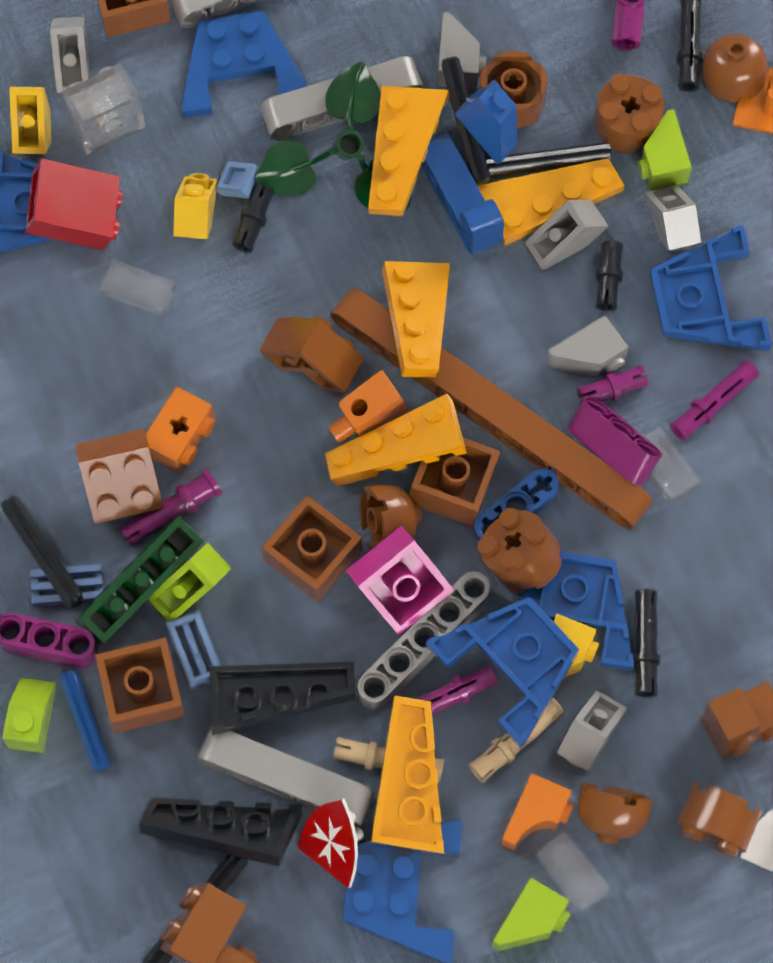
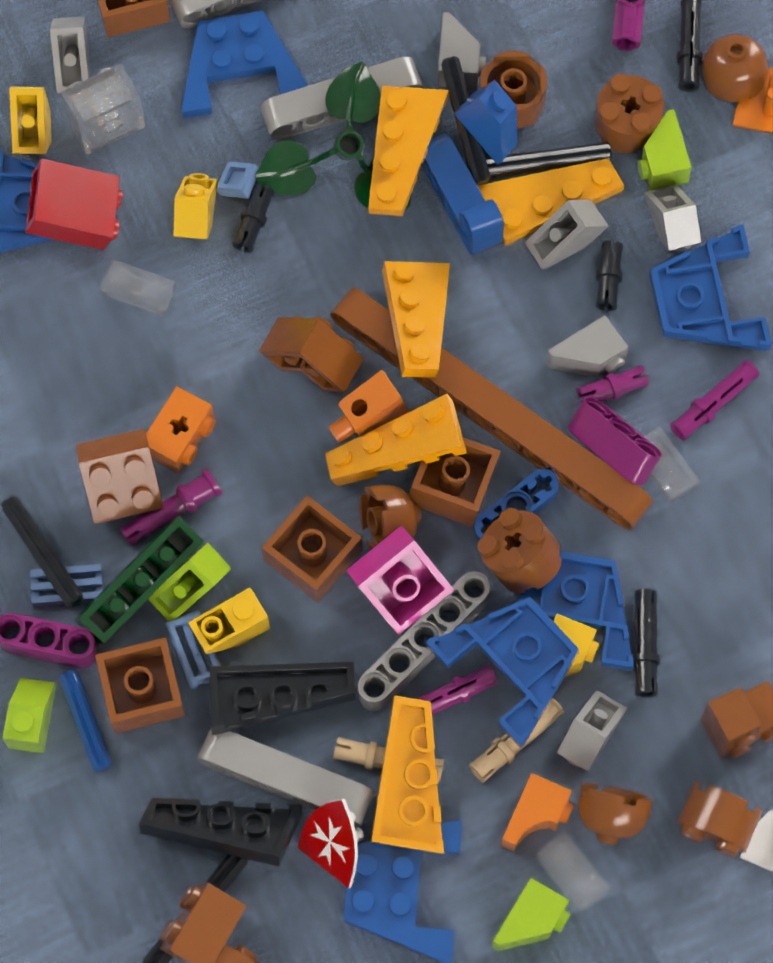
(230, 623): none -> yellow slope

